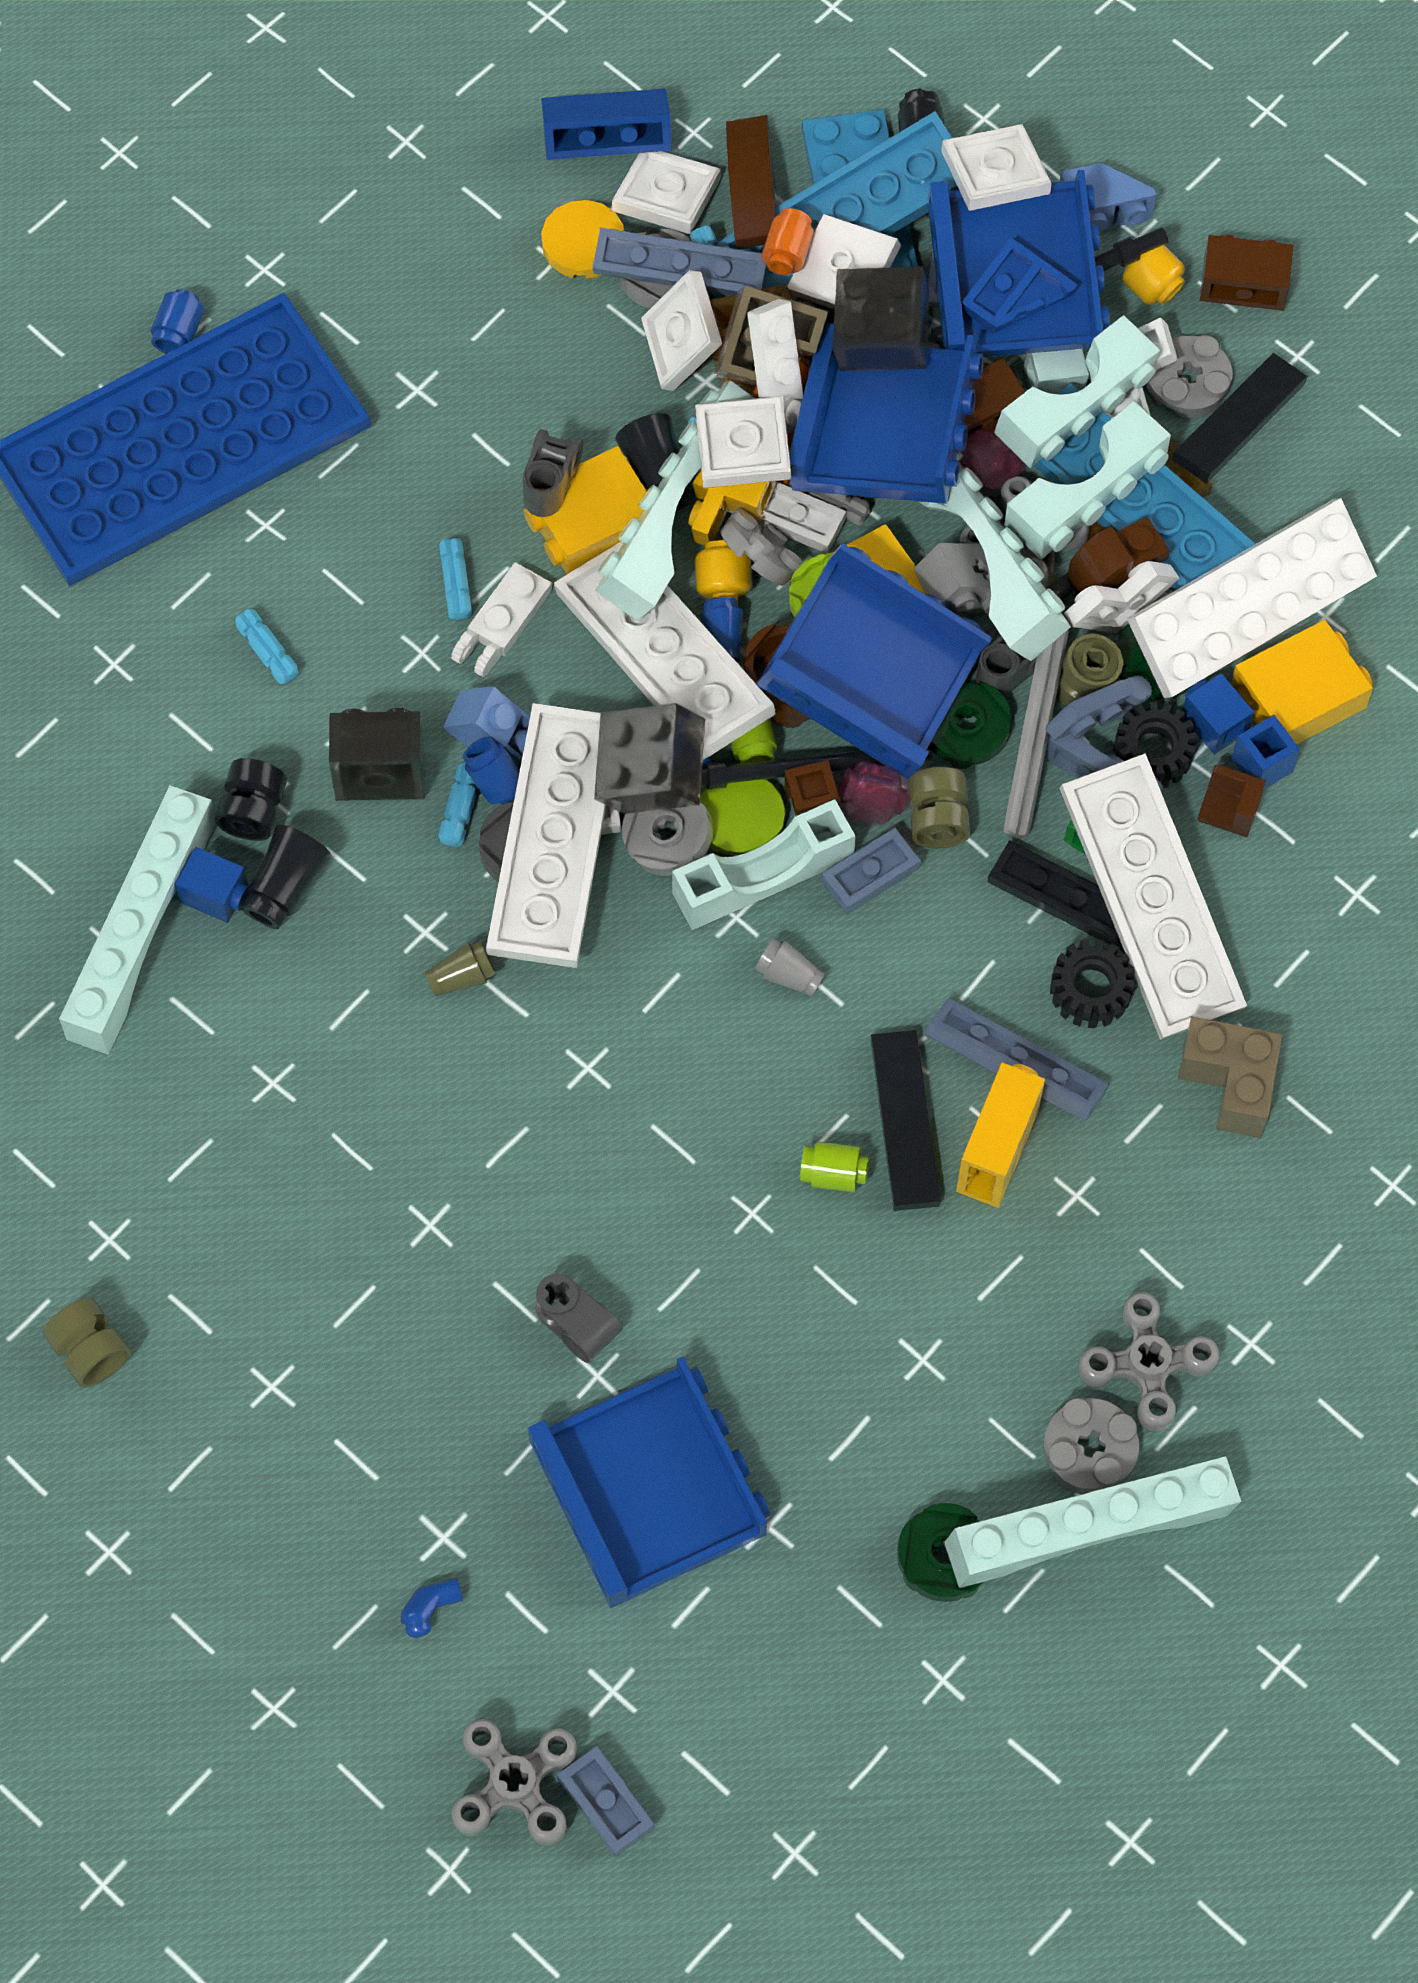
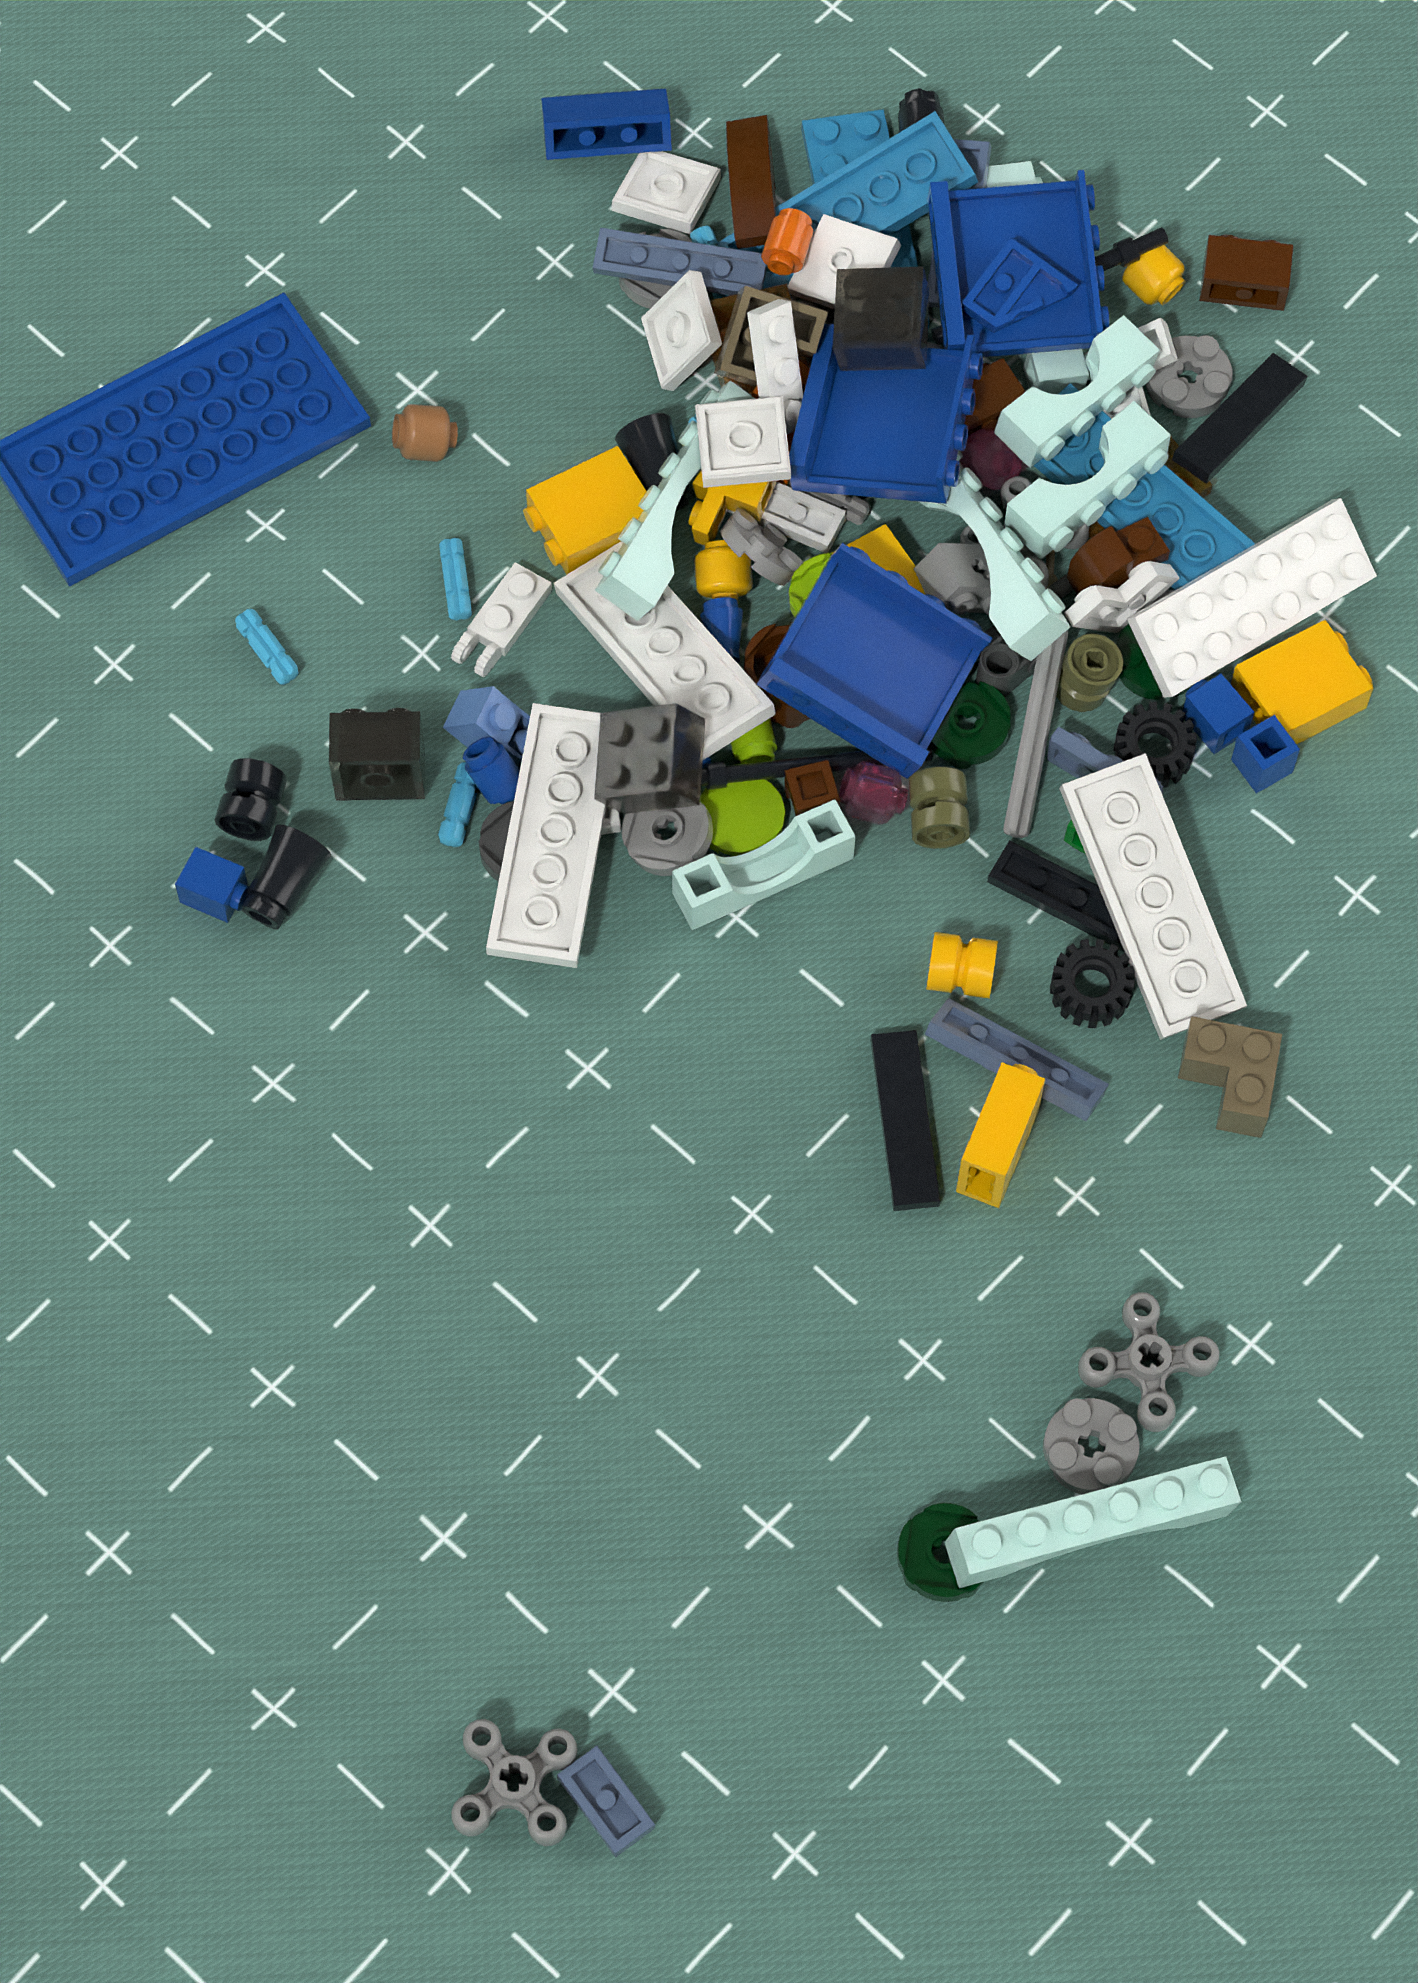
(90, 1347): olive wheel -> none
(111, 971): light aqua arch -> none
(176, 320): blue brick -> none
(424, 432): none -> medium nougat head
(424, 1602): blue arm -> none
(461, 970): olive cone -> none
(552, 466): dark grey piece -> none
(573, 234): yellow tile -> none
(580, 1323): dark grey piece -> none
(650, 1483): blue panel -> none
(789, 968): light grey cone -> none
(834, 1166): lime brick -> none
(870, 870): sand blue plate -> none
(962, 965): none -> yellow wheel
(996, 167): white plate -> none
(1100, 707): sand blue hinge -> none
(1117, 196): medium blue slope -> none
(1231, 800): reddish brown panel -> none

